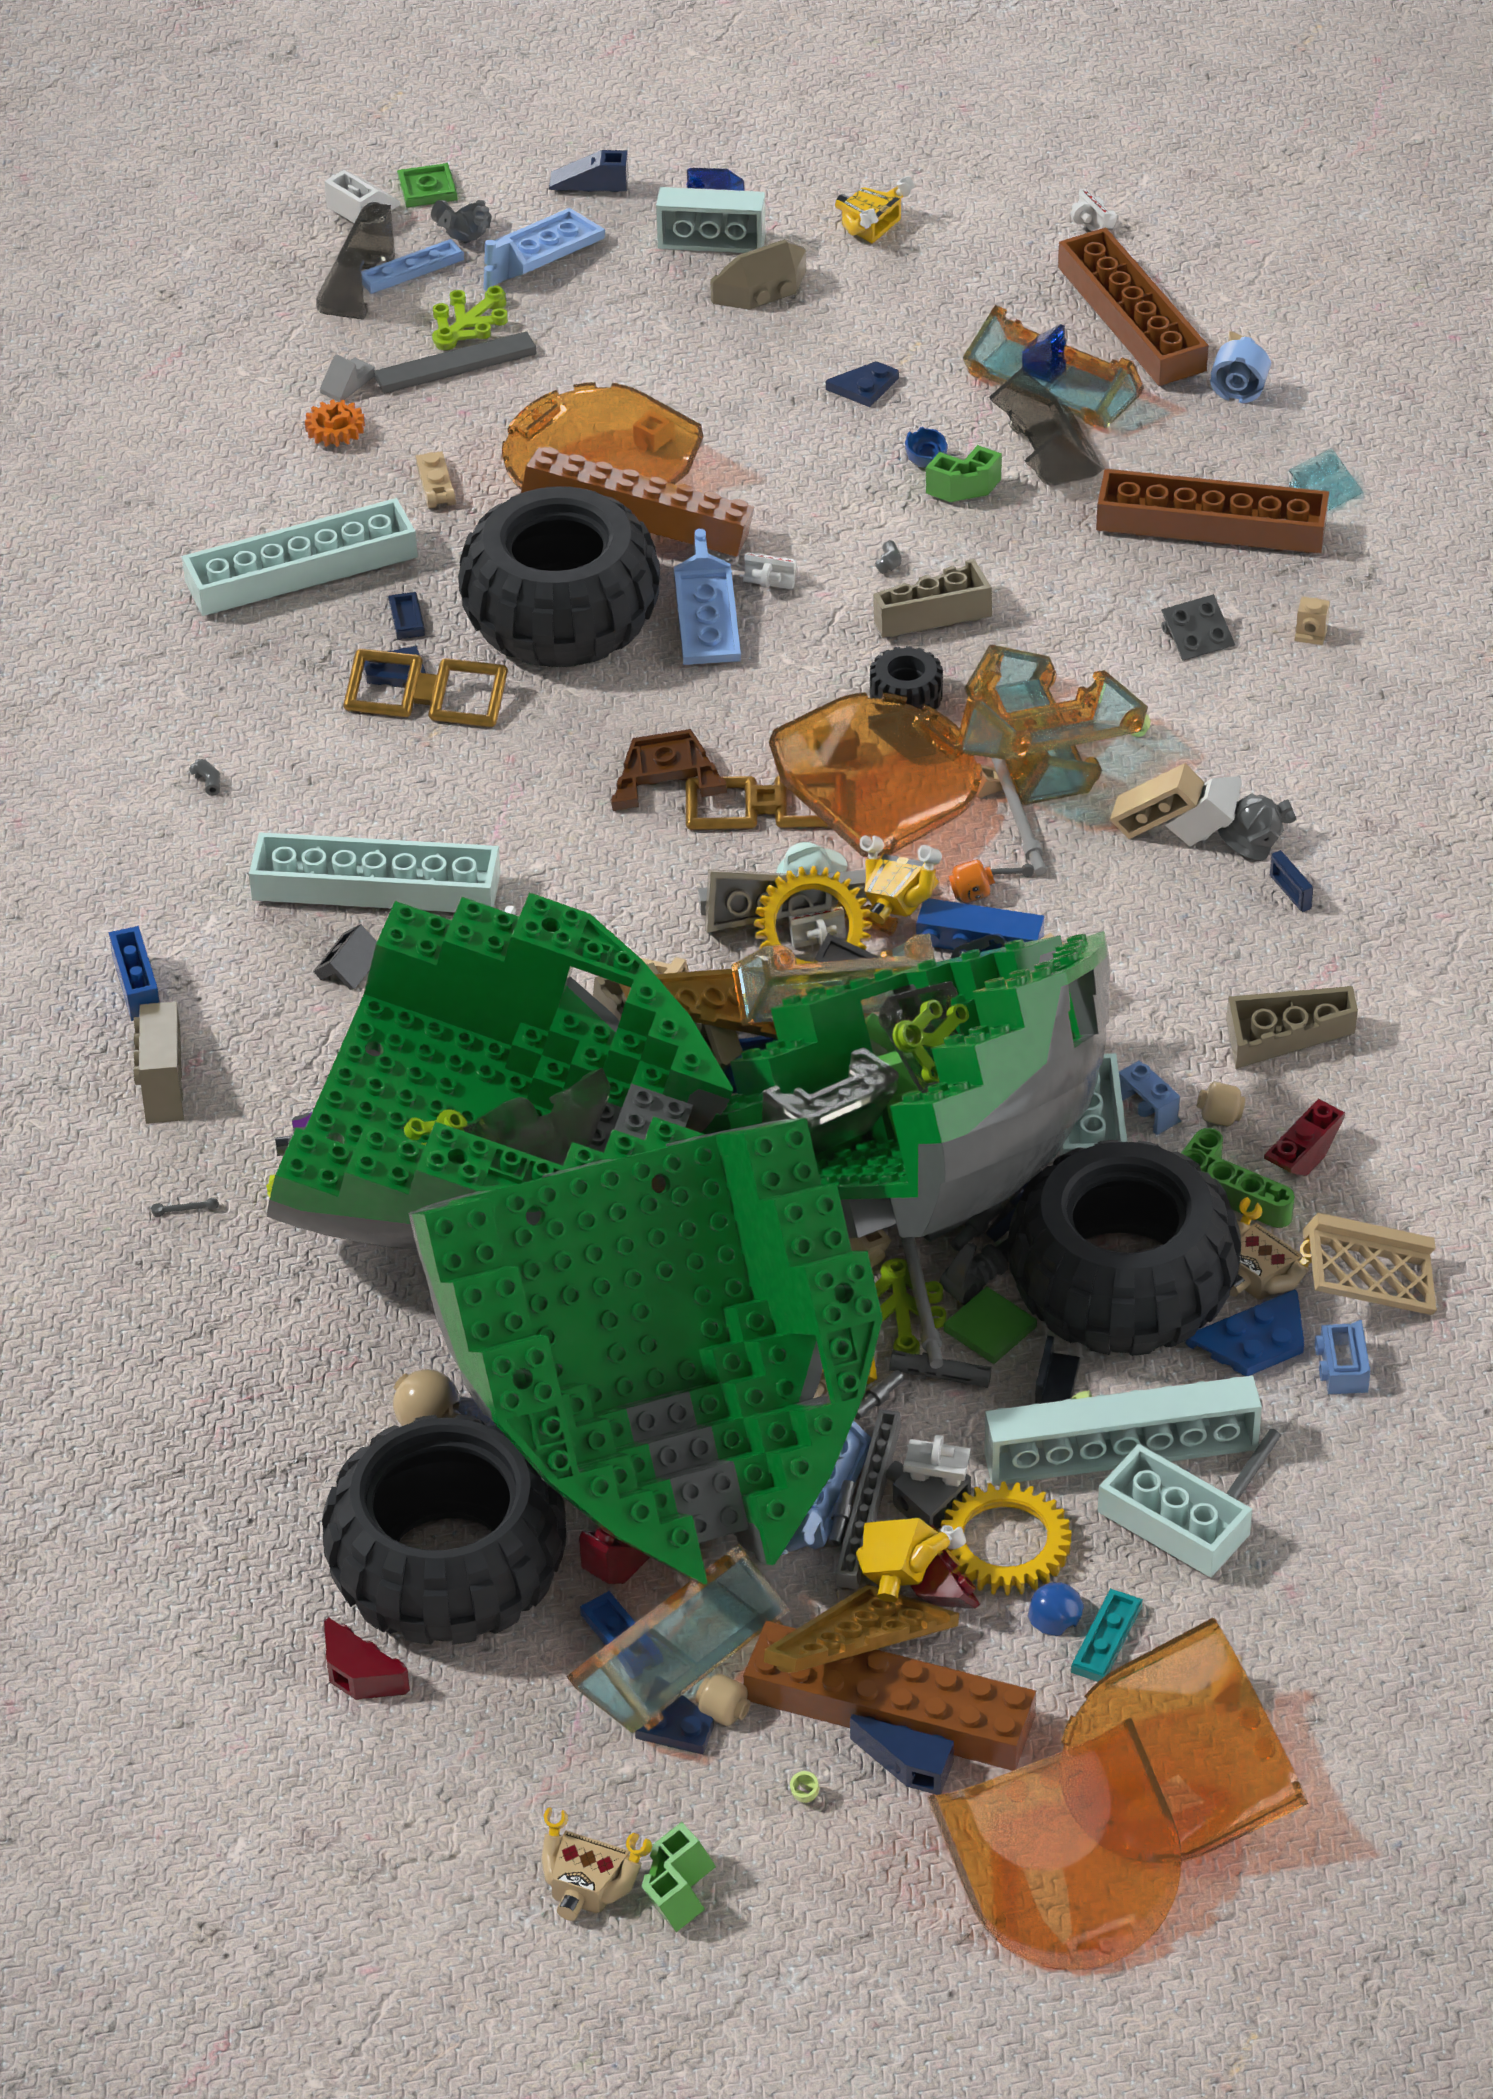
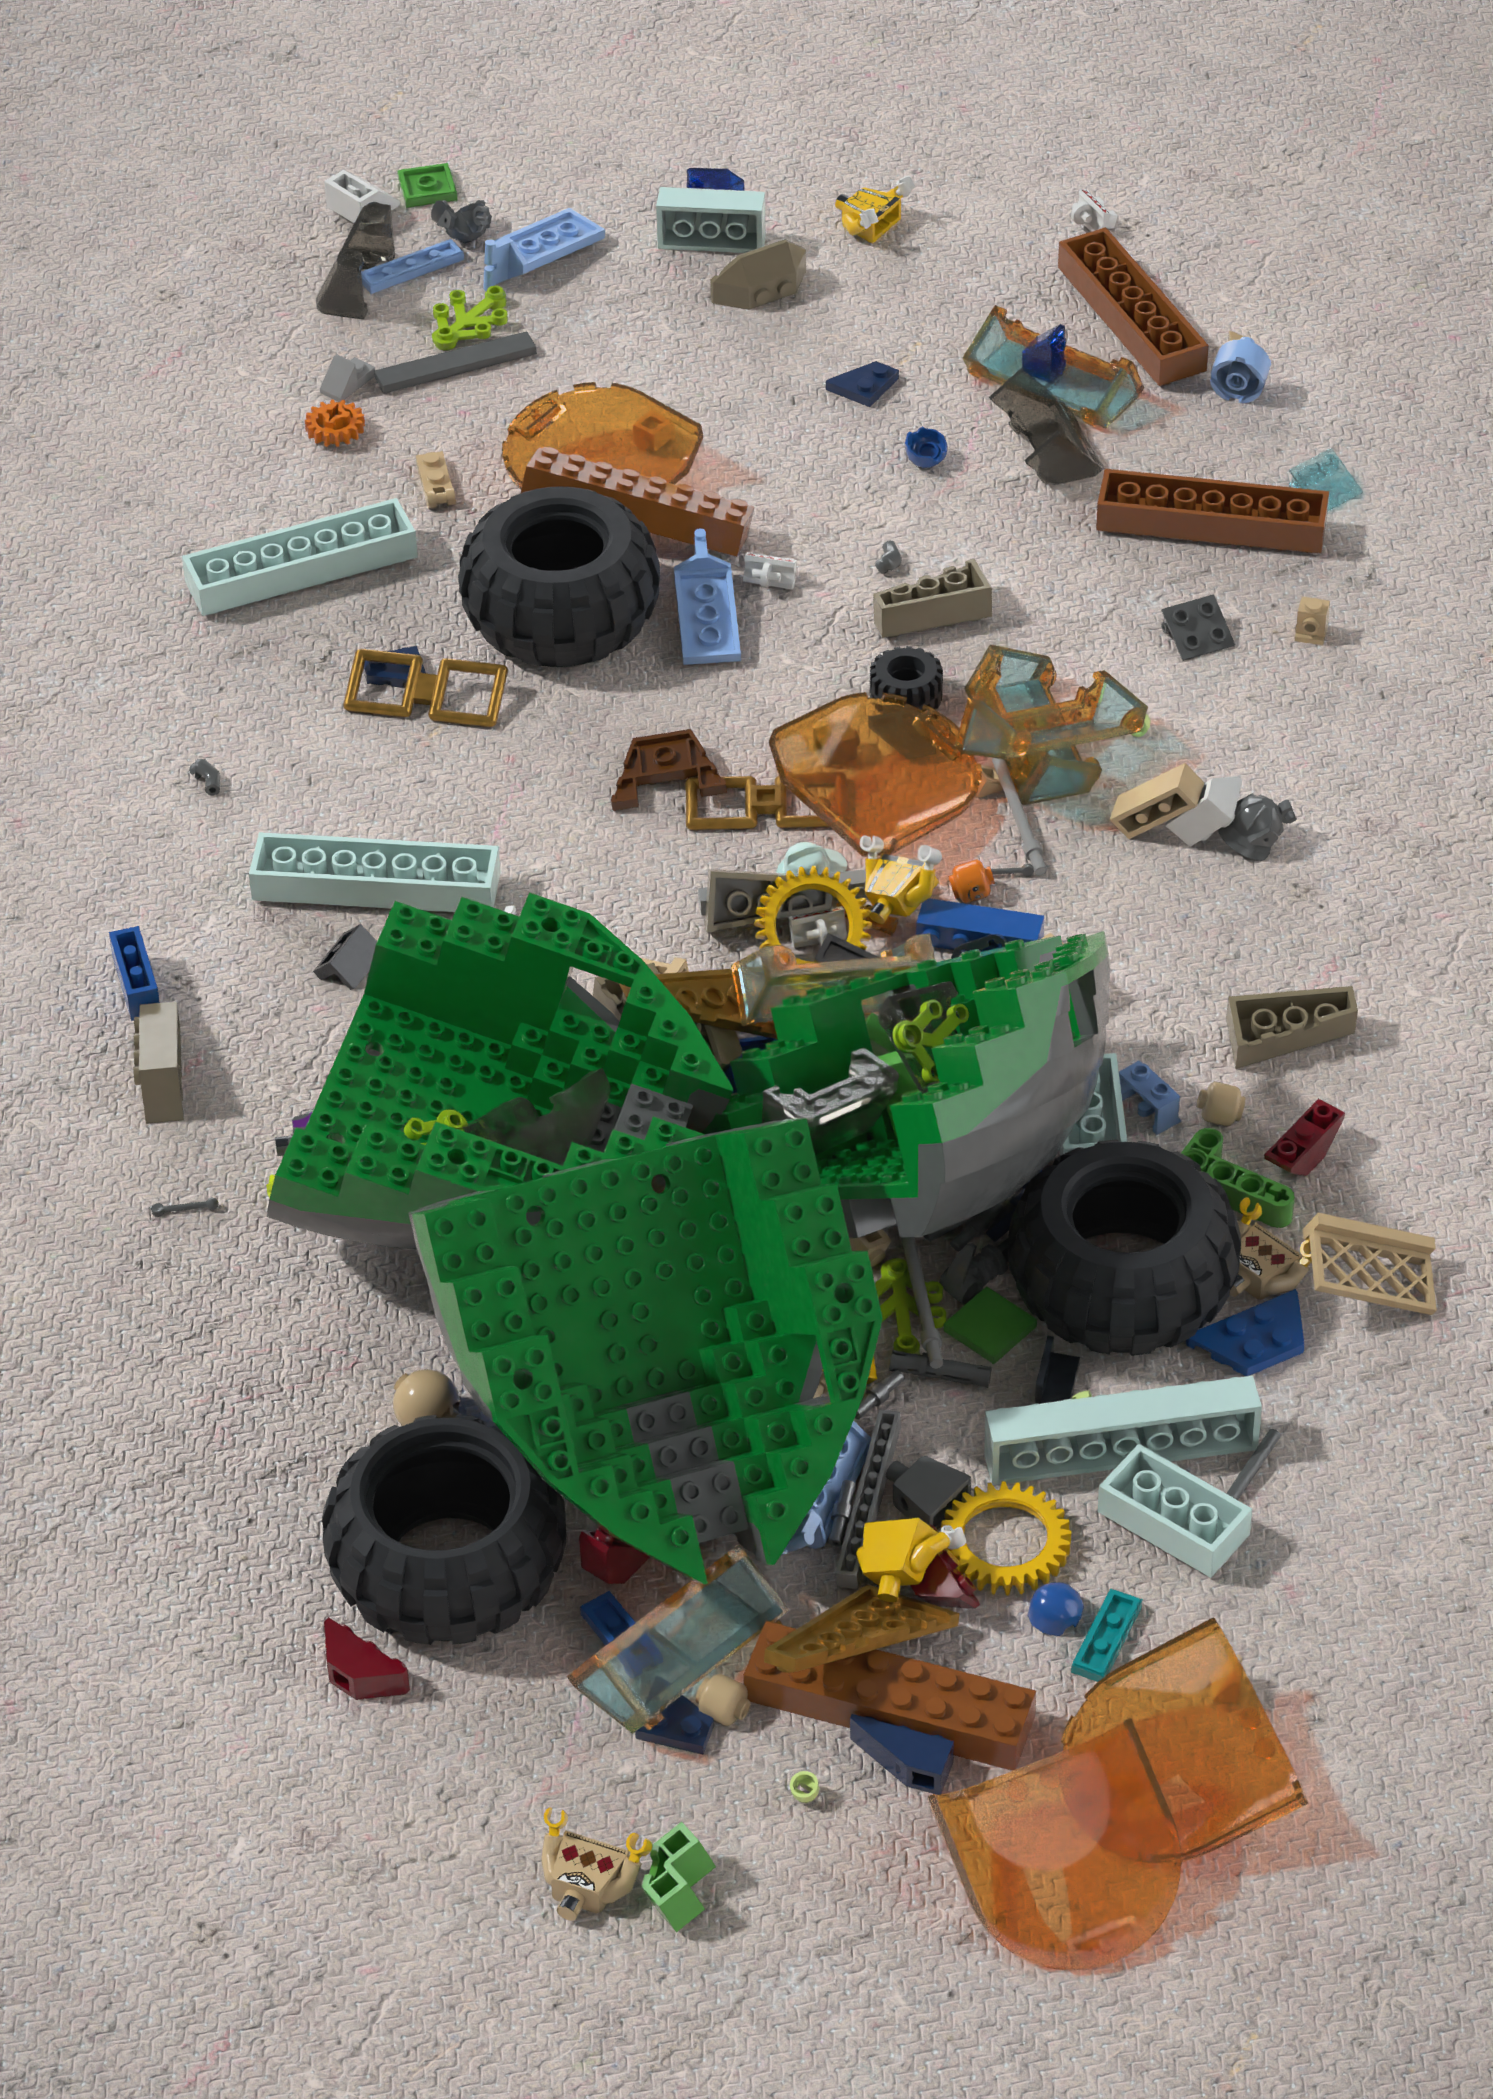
(406, 615): dark blue tile -> none
(596, 172): dark blue slope -> none
(937, 1460): white hips -> none
(964, 479): bright green brick -> none
(1291, 881): dark blue tile -> none
(1343, 1358): medium blue window -> none

